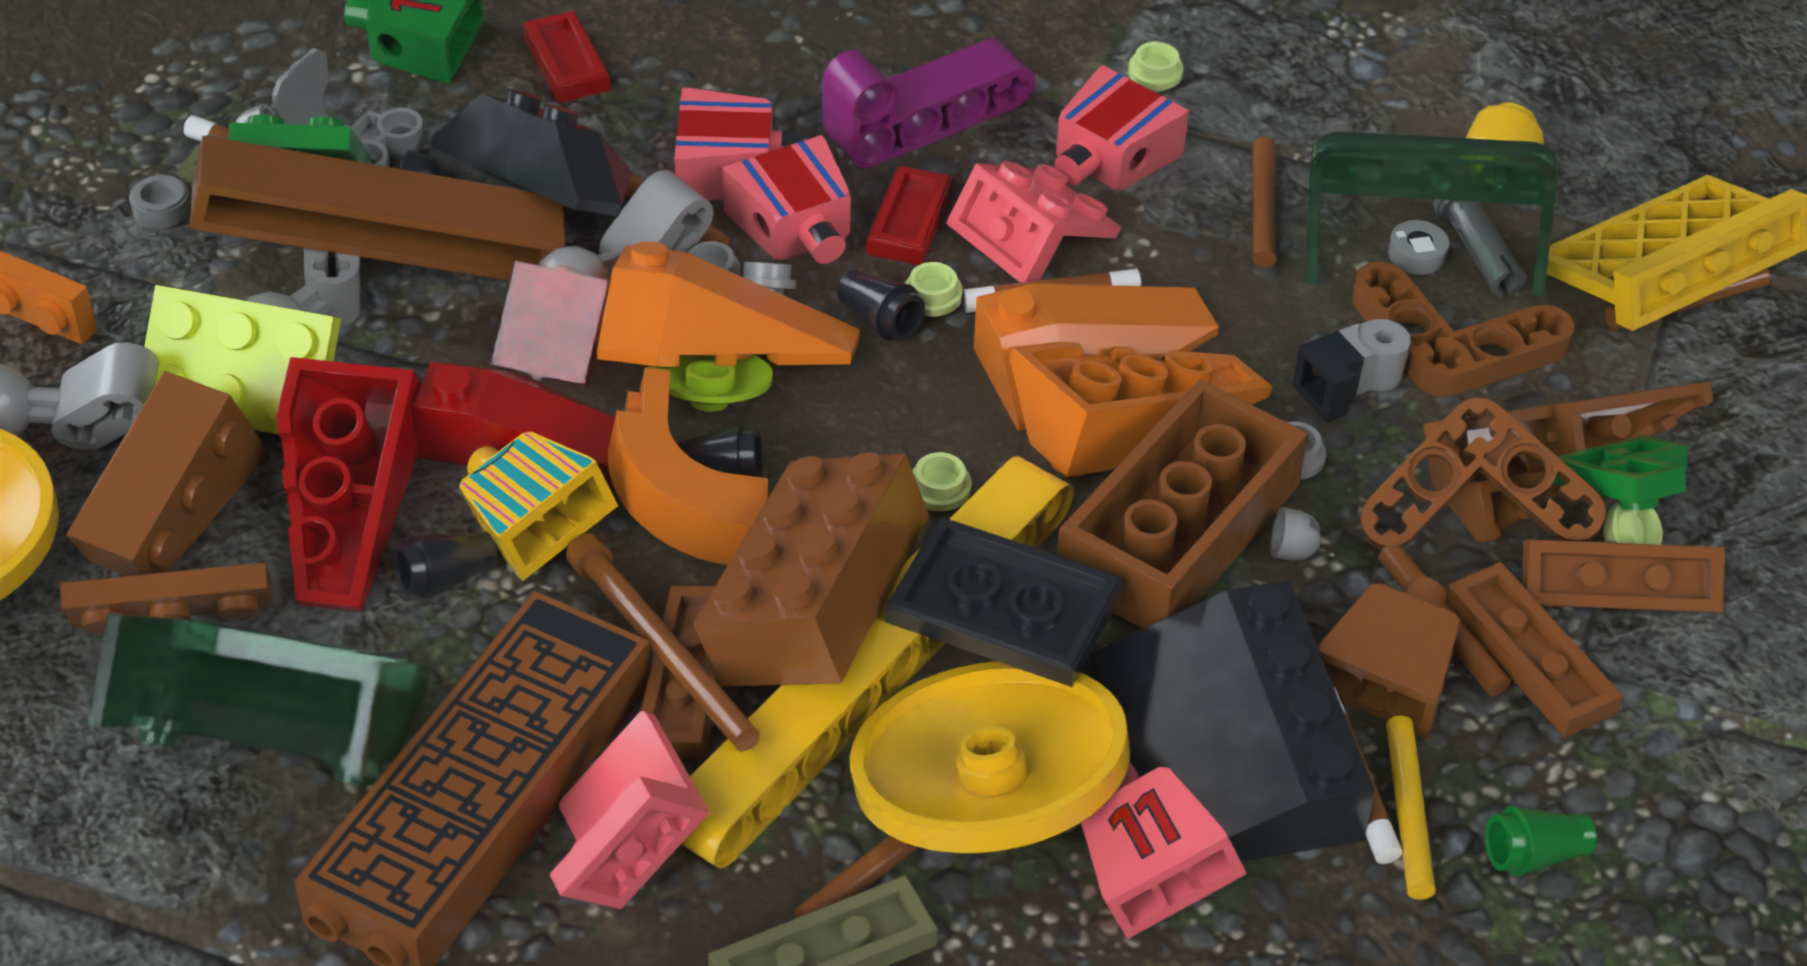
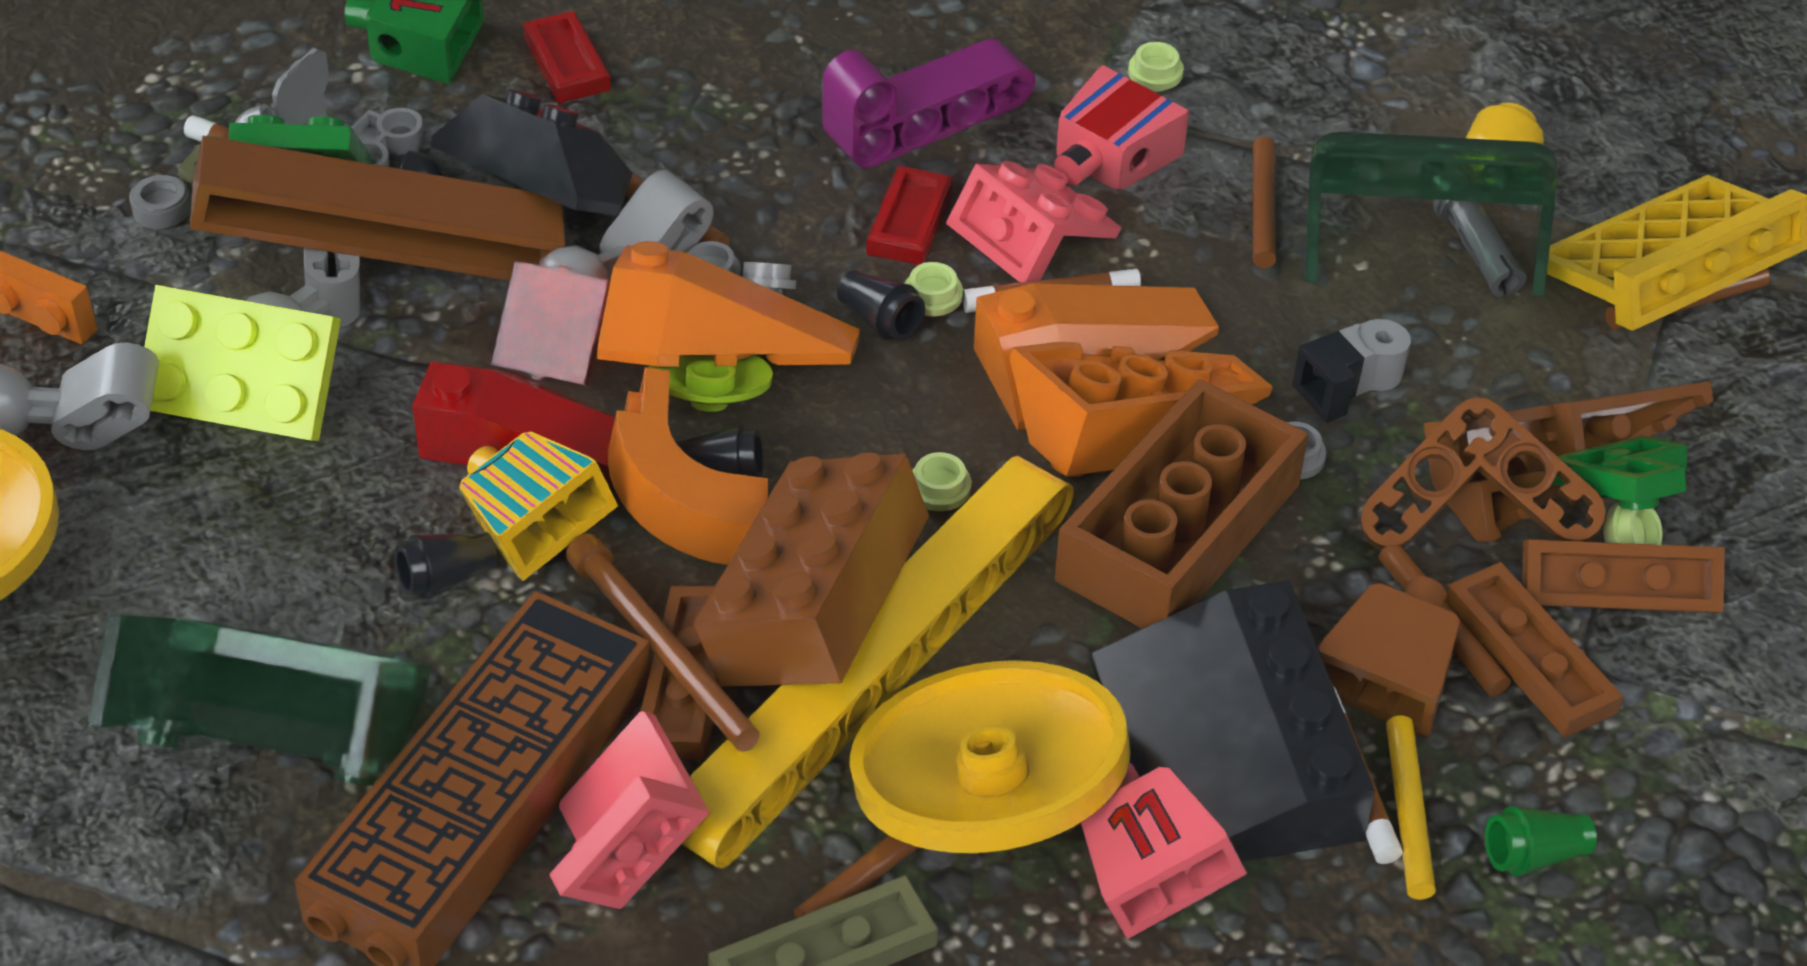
(167, 478): dark orange wedge -> none
(227, 590): dark orange plate -> none
(345, 473): red wedge -> none
(720, 131): torso -> none
(791, 201): coral torso -> none
(1005, 601): black tile -> none
(1294, 535): light grey hinge -> none
(1418, 247): light grey tile -> none
(1529, 335): dark orange beam -> none

